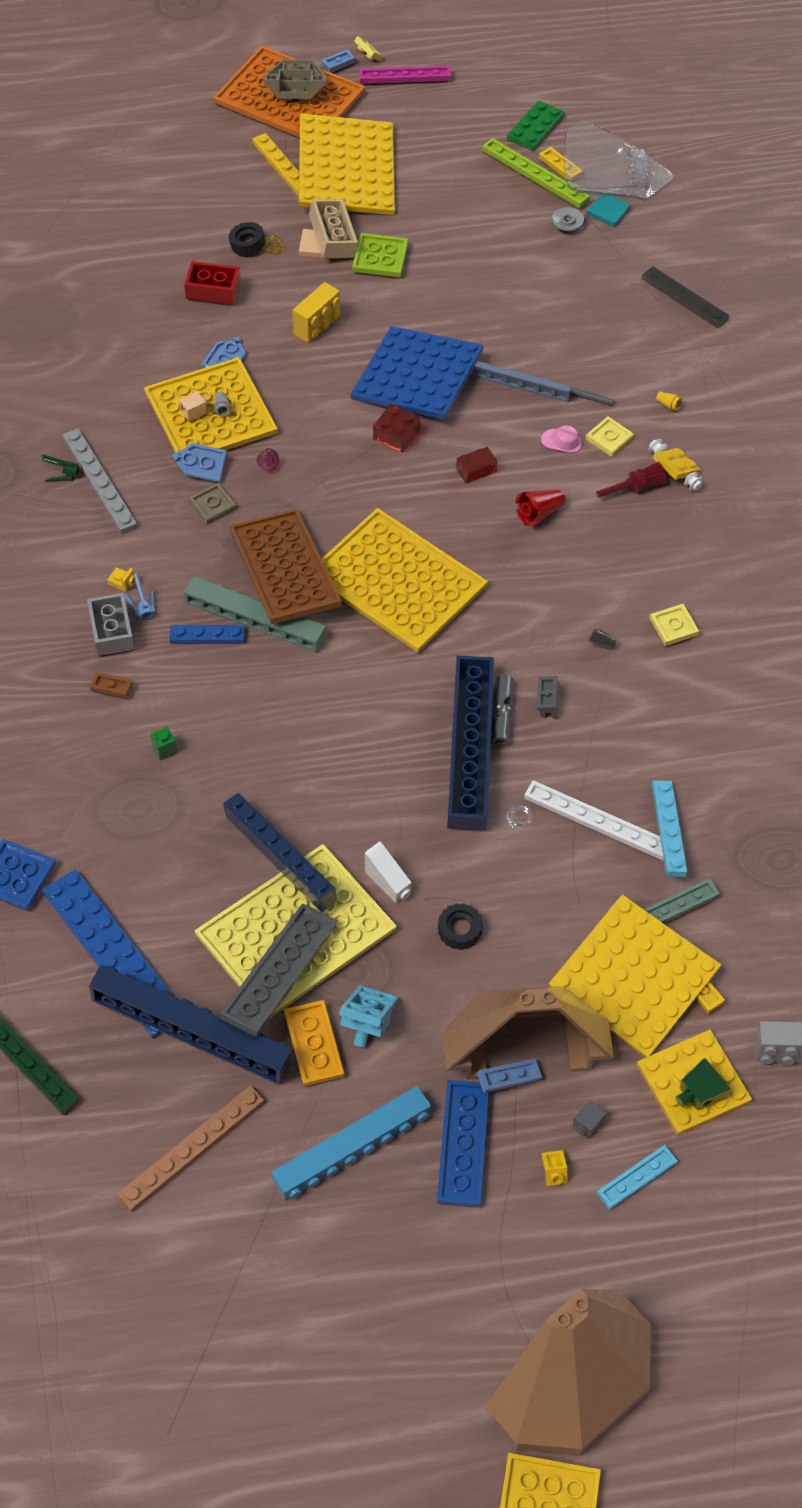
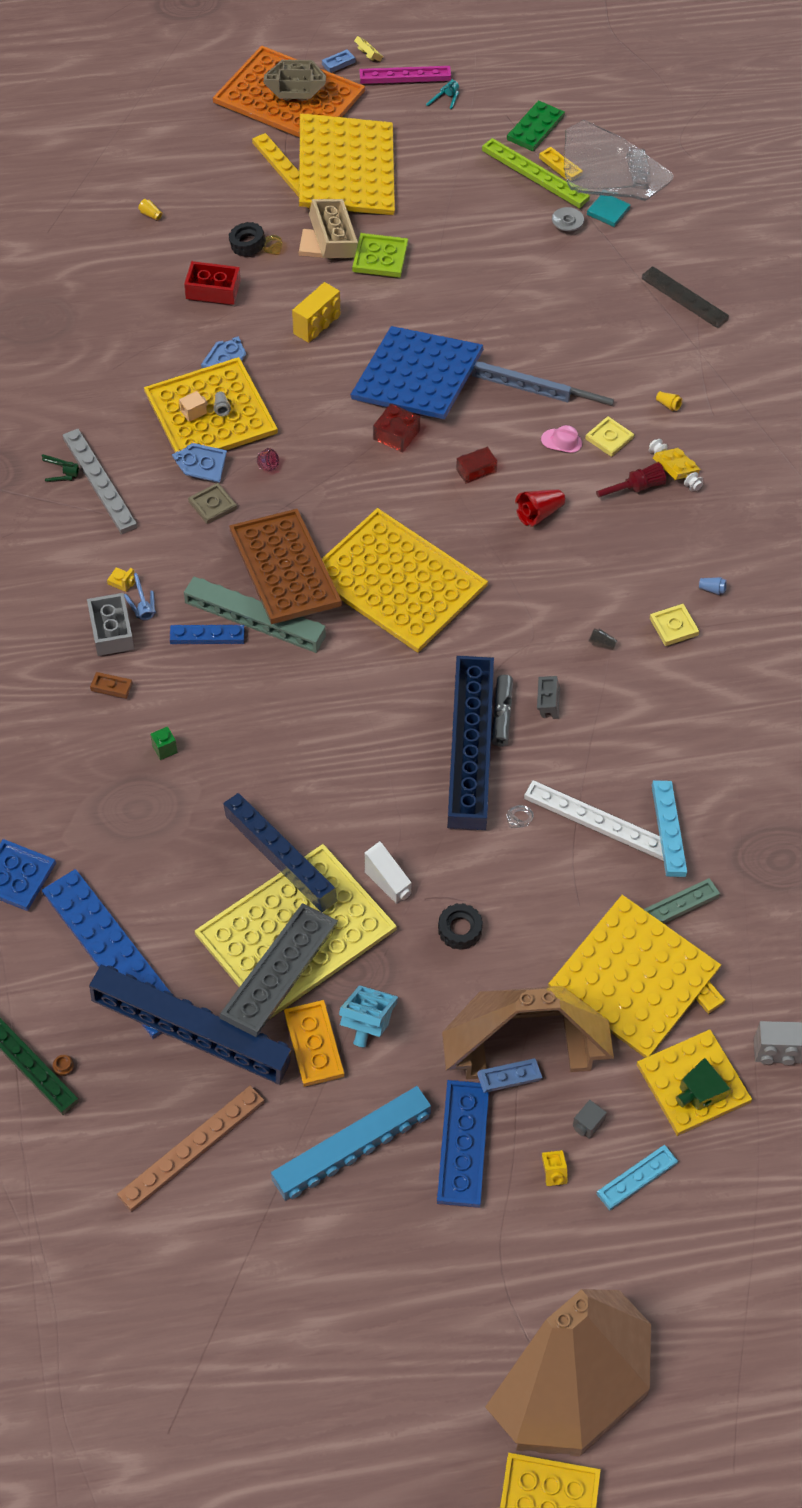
(63, 1065): none -> dark orange plate
(149, 209): none -> yellow cone
(449, 89): none -> teal plant
(715, 585): none -> medium blue cone

